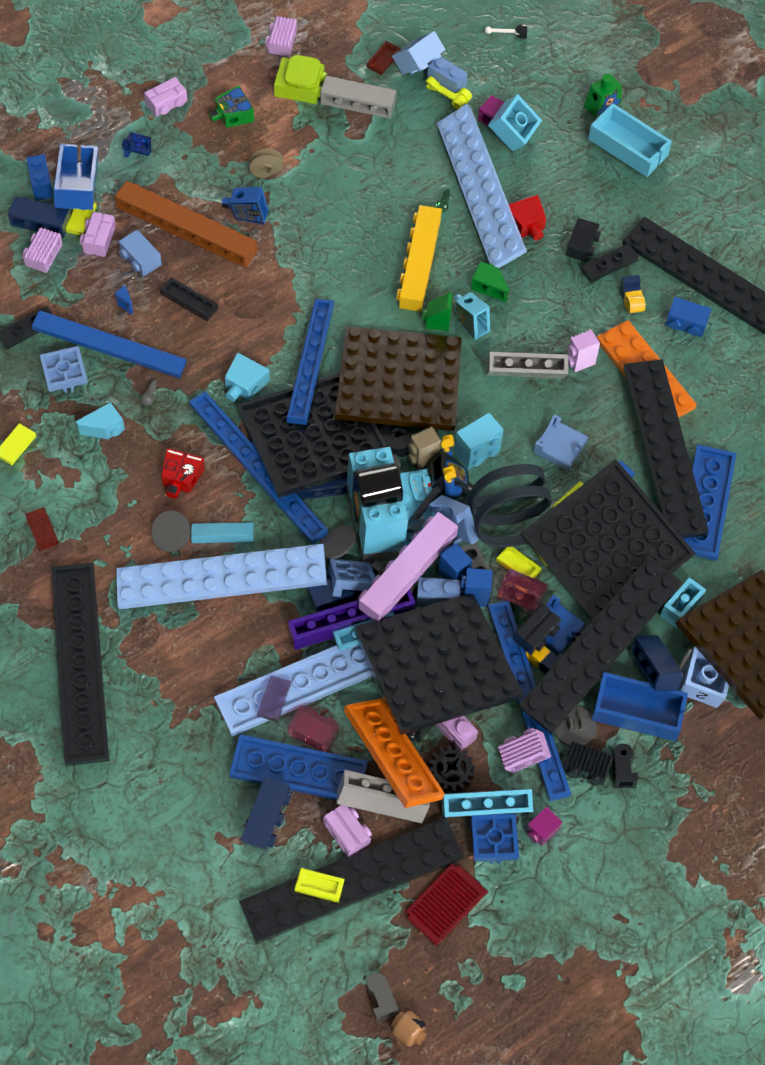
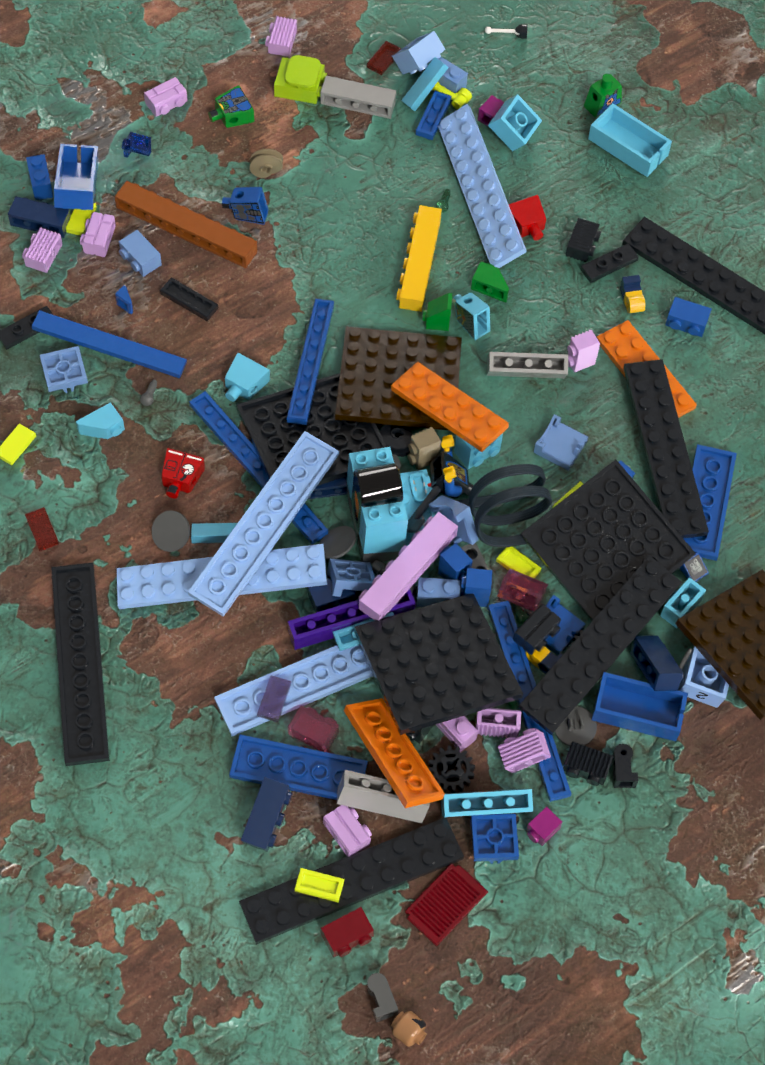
(263, 523): none -> light blue plate
(347, 932): none -> dark red brick
(425, 84): none -> medium azure slope
(433, 115): none -> blue plate
(449, 406): none -> orange plate
(498, 722): none -> lavender brick
(694, 568): none -> slope

